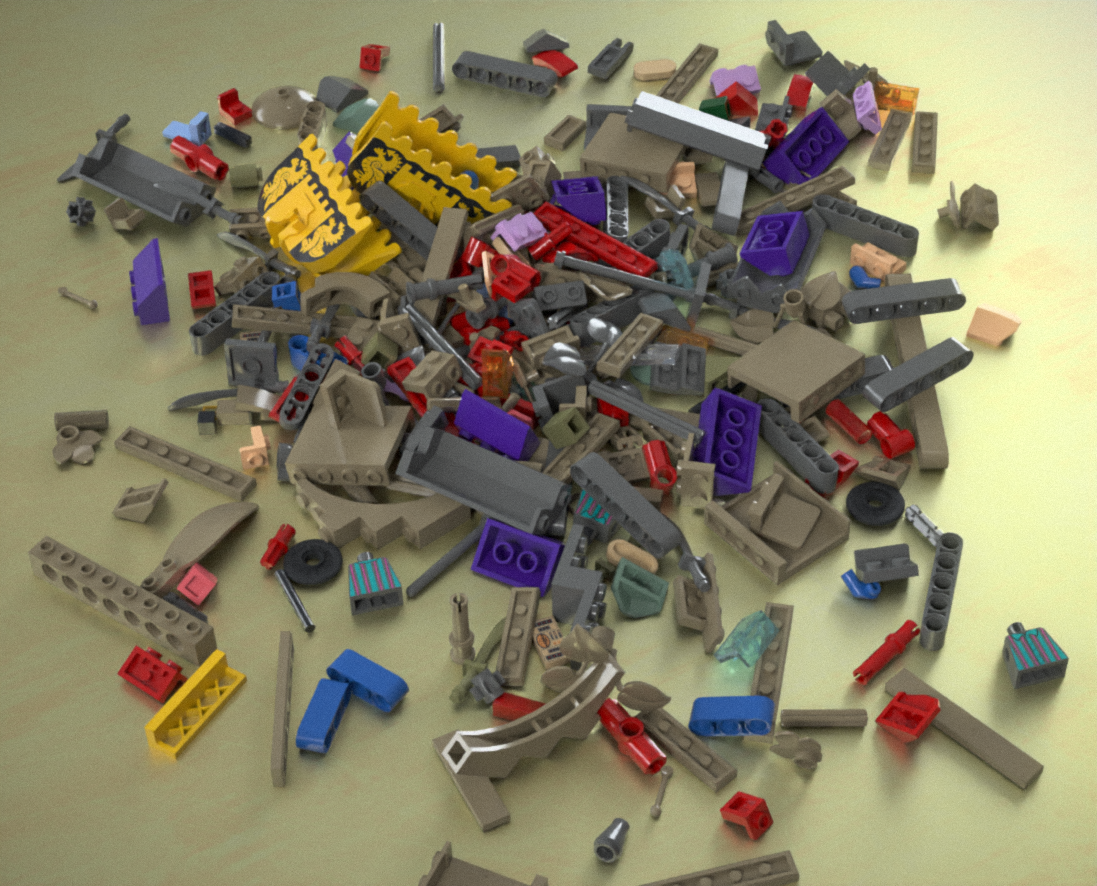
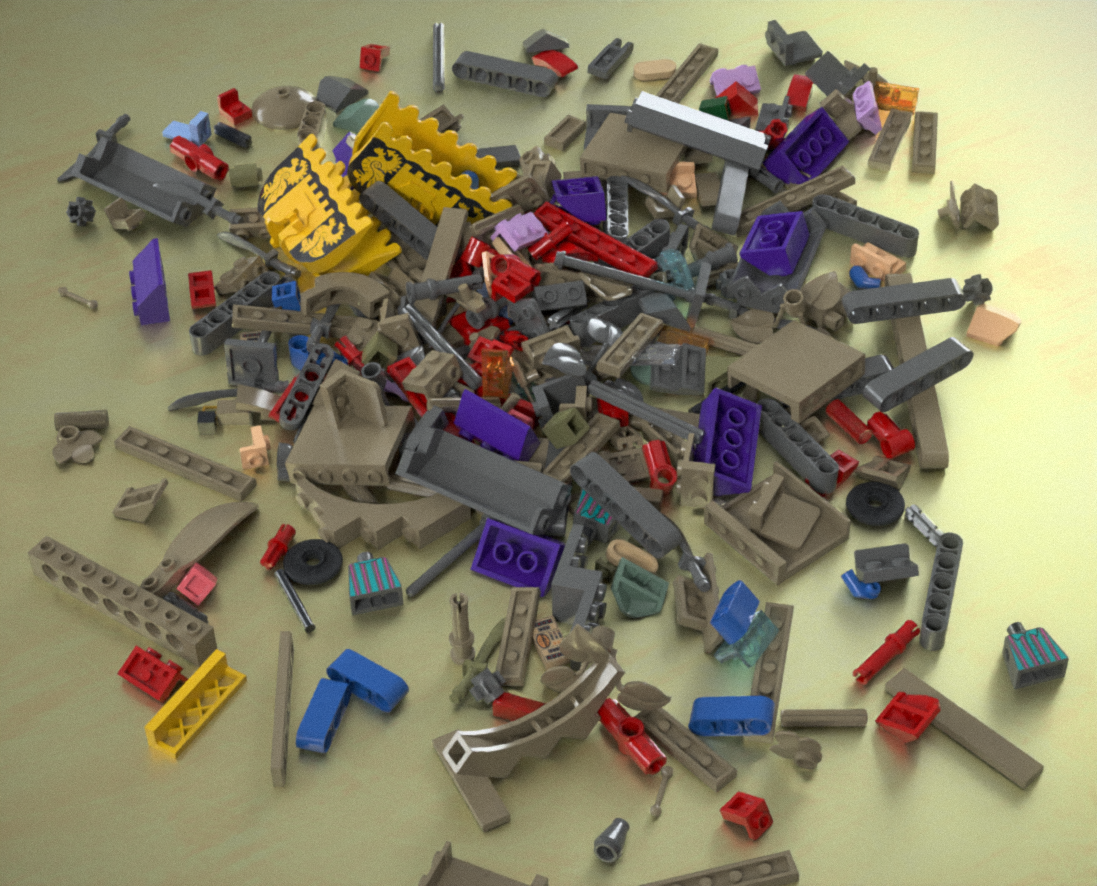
(734, 612): none -> blue beam
(977, 289): none -> dark grey gear

